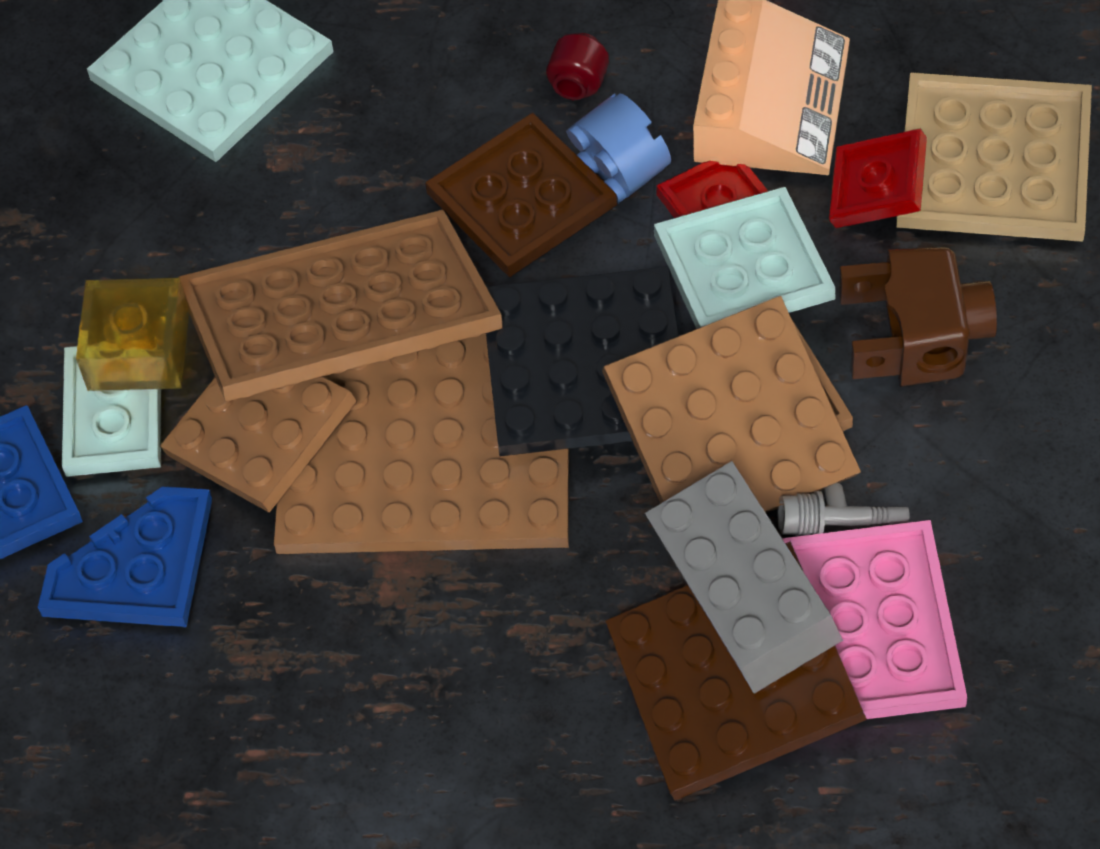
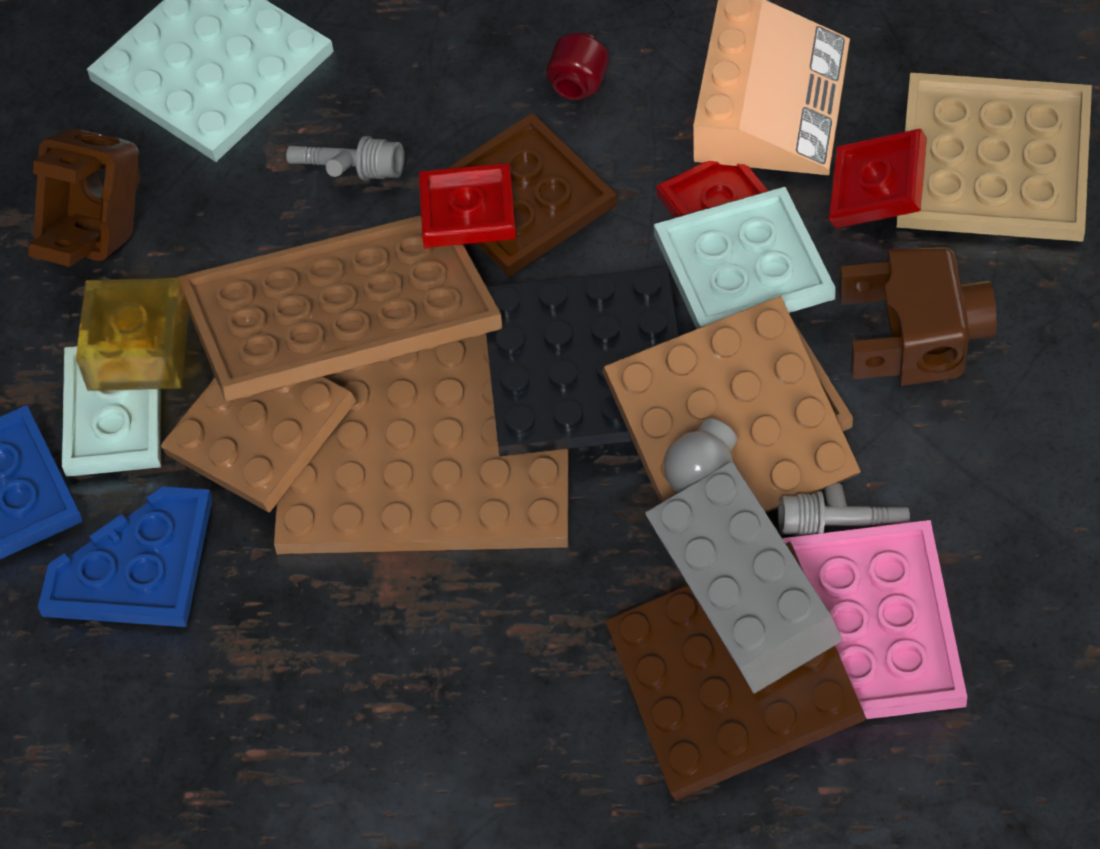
(72, 207): none -> reddish brown piece
(372, 158): none -> light grey piece
(466, 205): none -> red tile
(619, 145): medium blue brick -> none
(698, 454): none -> light grey piece

